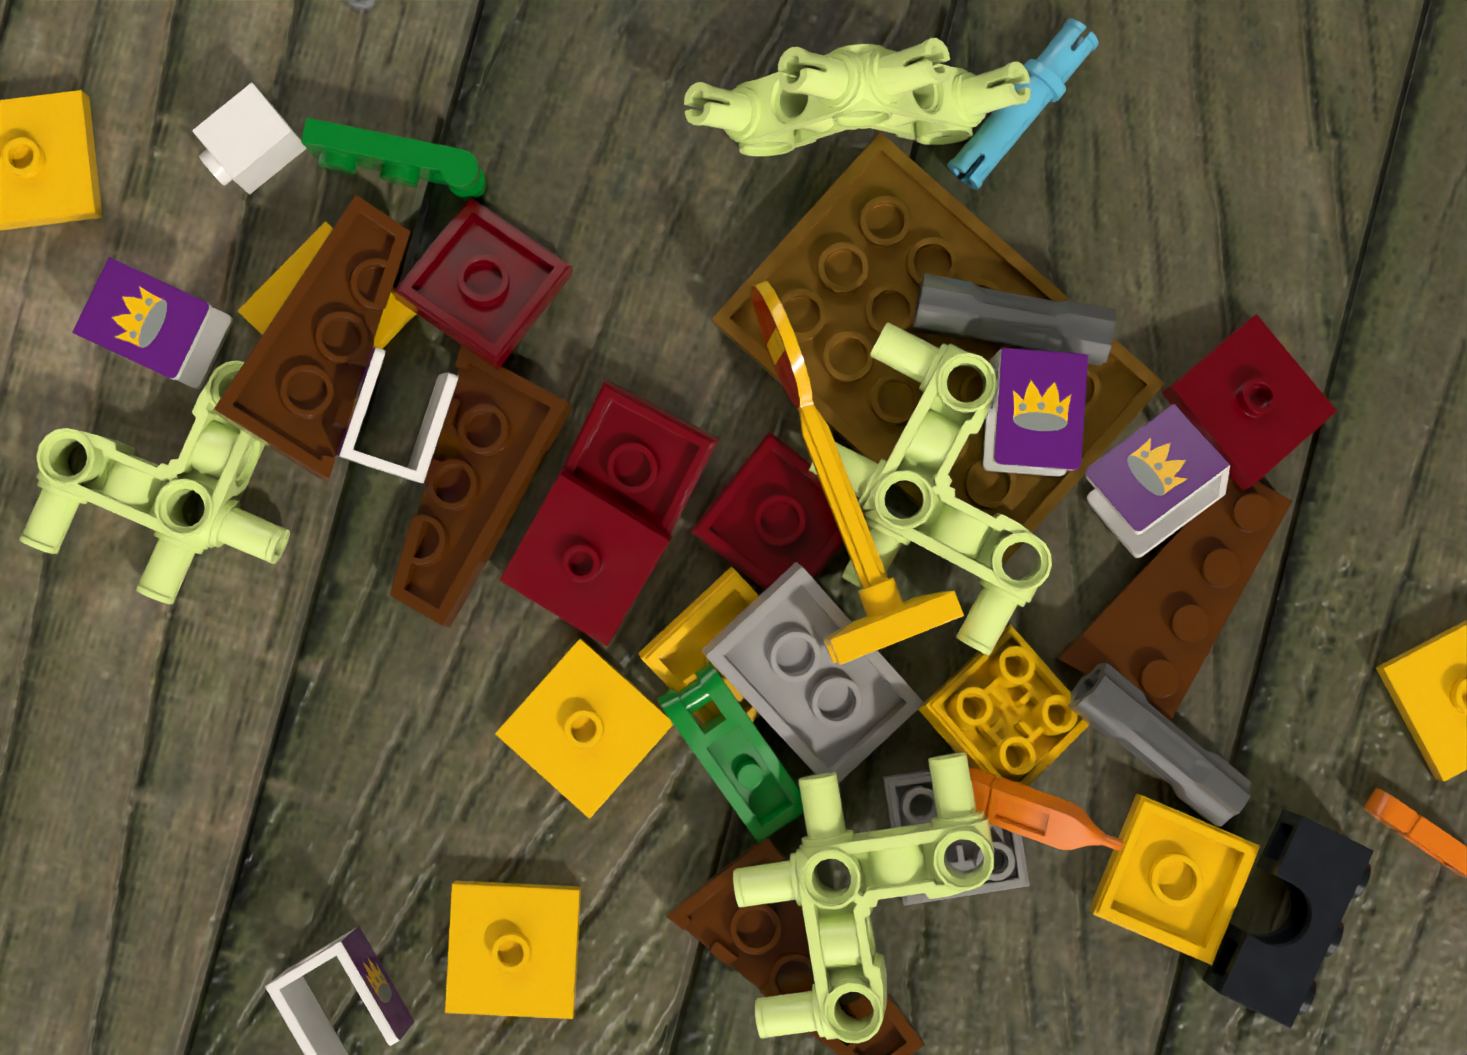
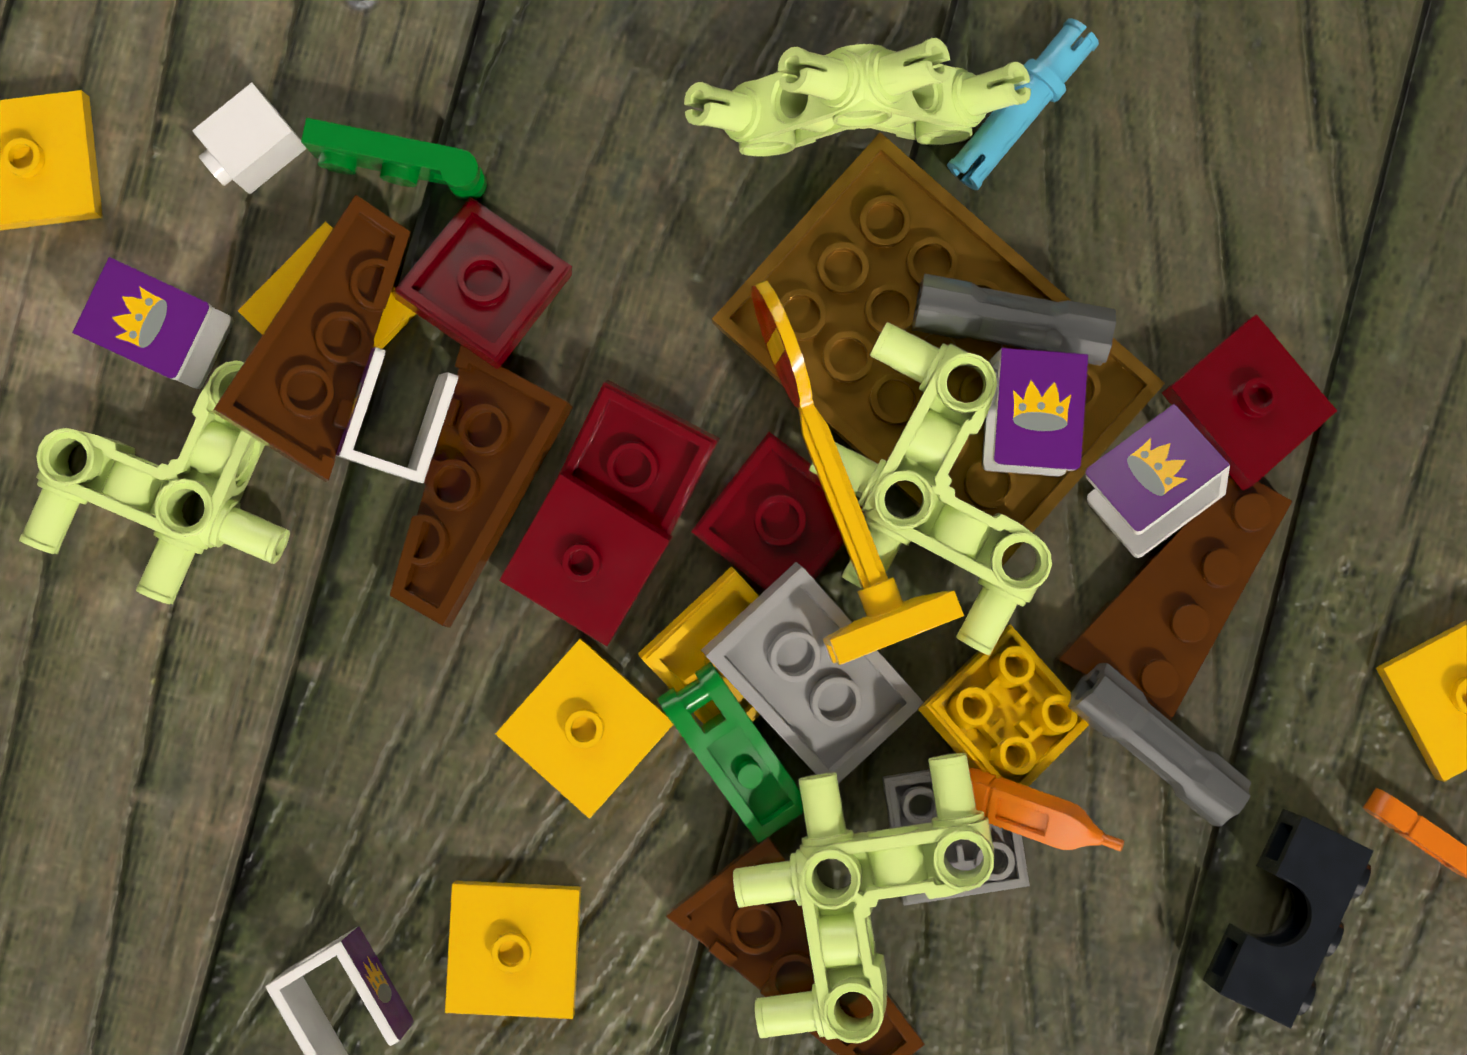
(1174, 879): yellow plate -> none

